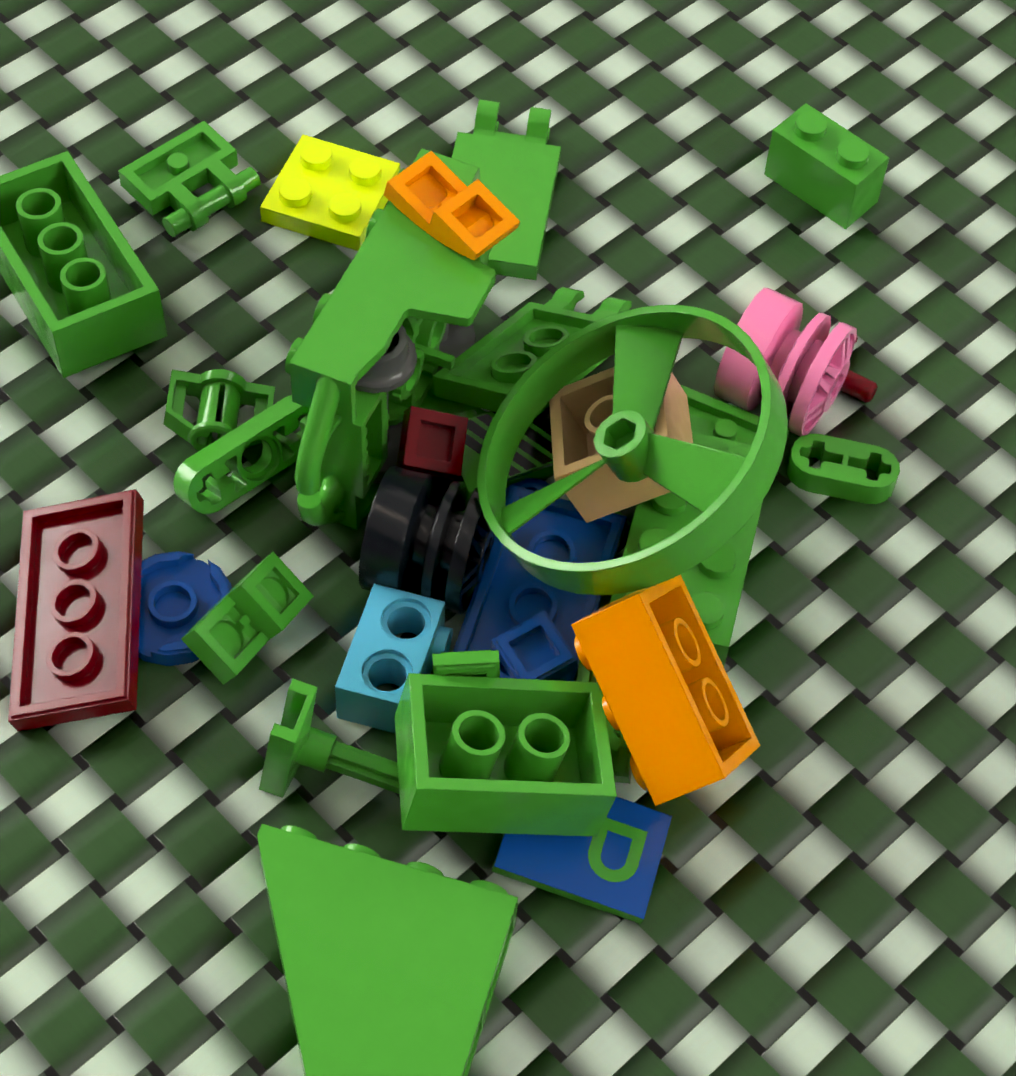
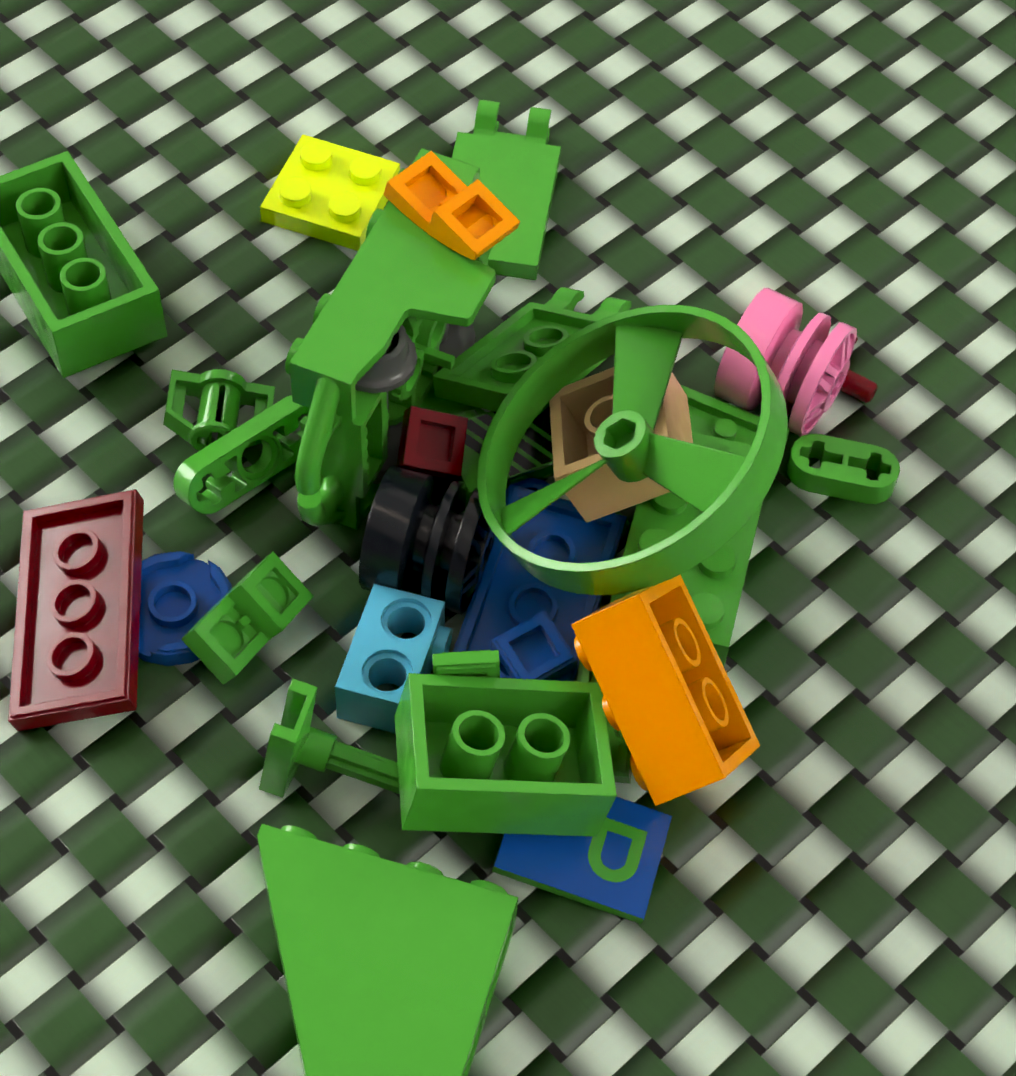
(181, 167): bright green plate -> none
(826, 165): bright green brick -> none

